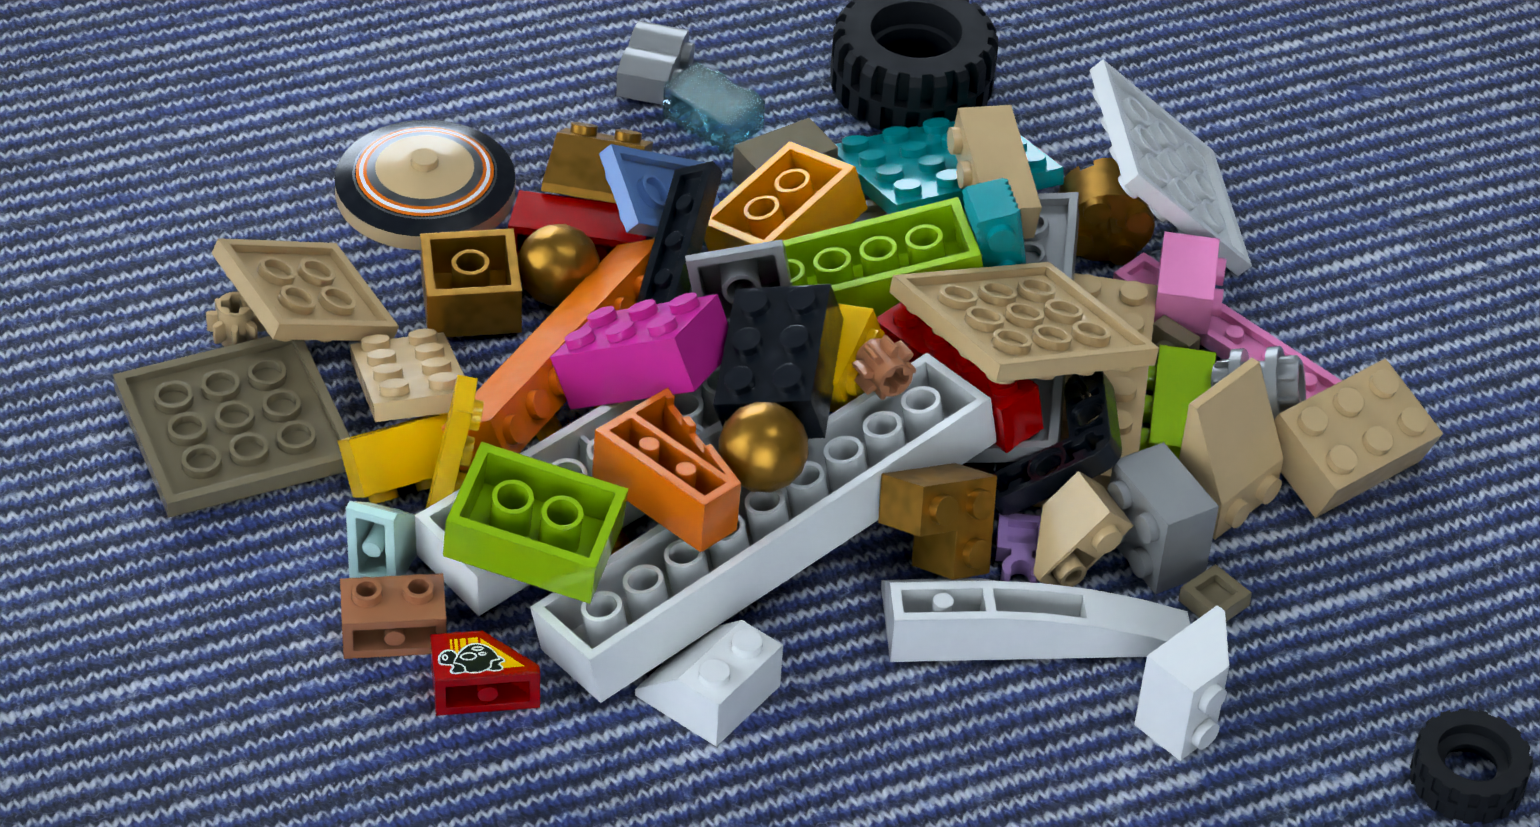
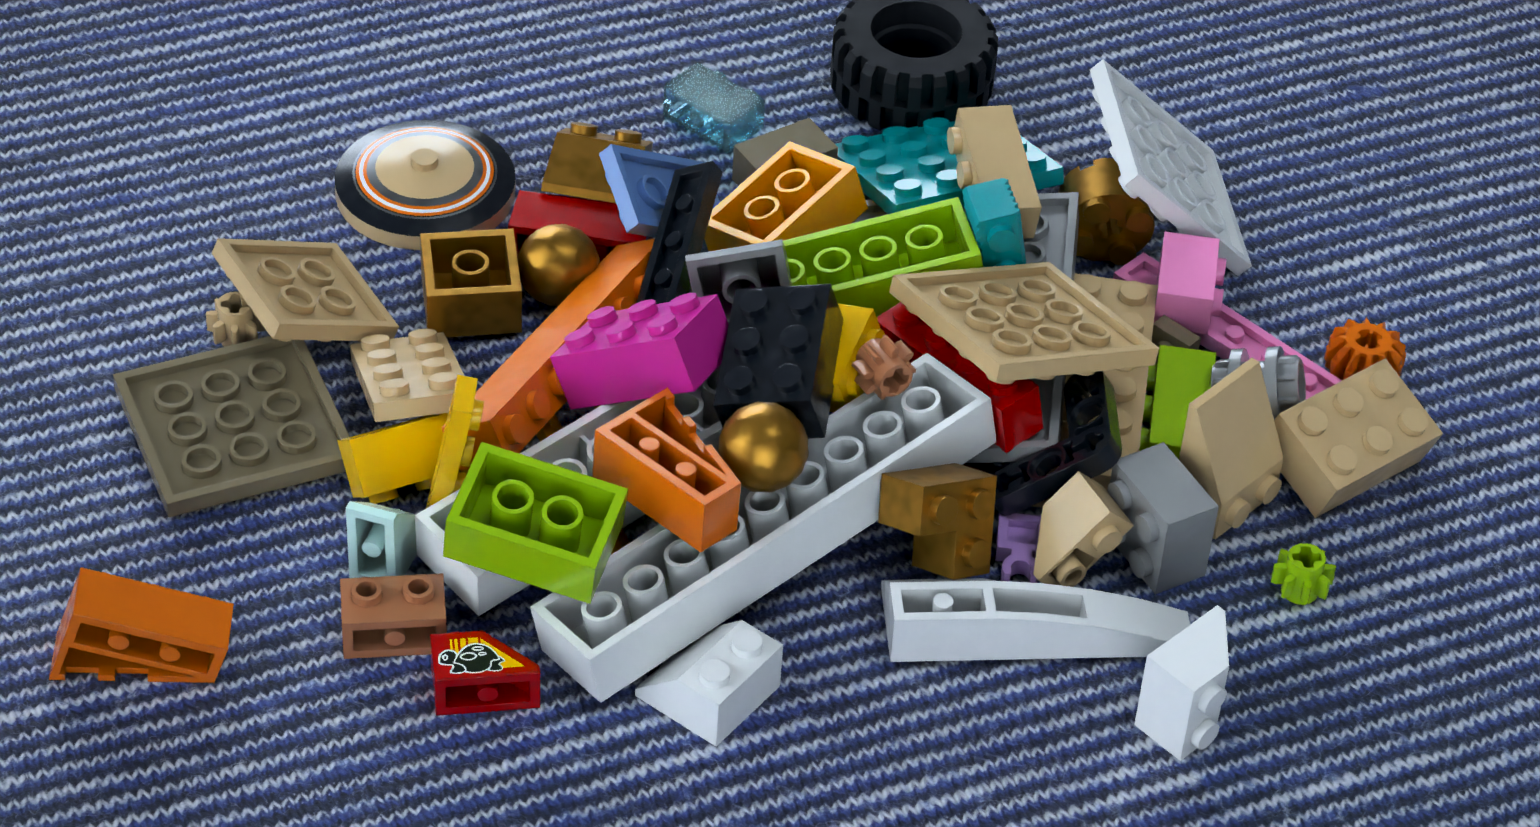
(140, 629): none -> orange wedge
(652, 59): light grey brick -> none
(1213, 589): dark tan plate -> none
(1303, 574): none -> lime gear
(1362, 345): none -> orange gear
(1463, 797): black tyre -> none

